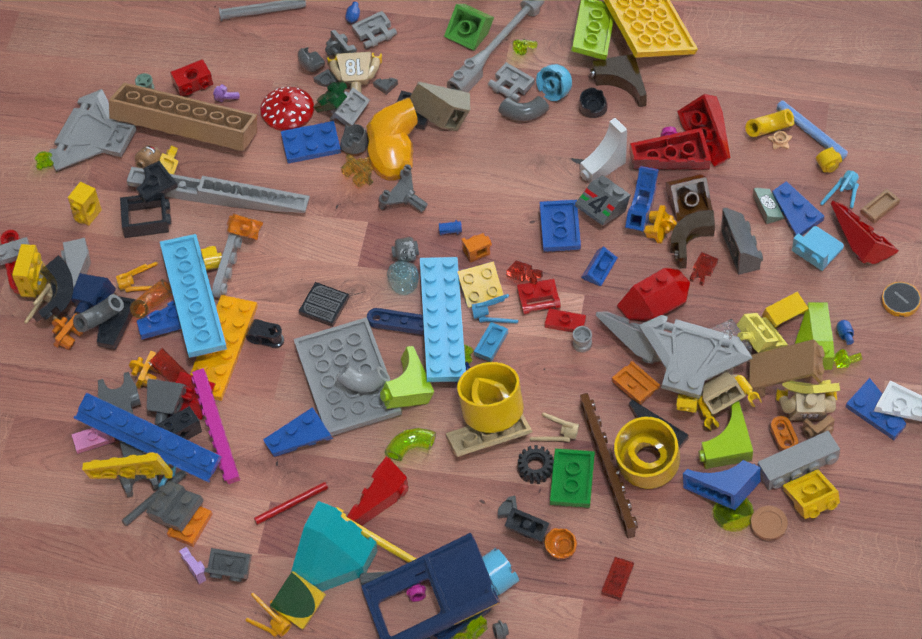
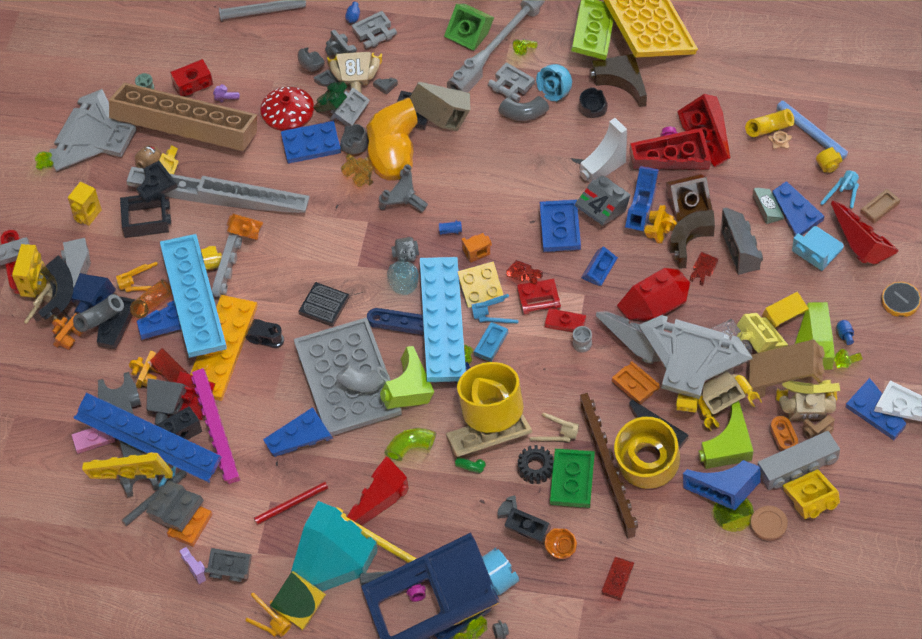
(476, 467): none -> green arm

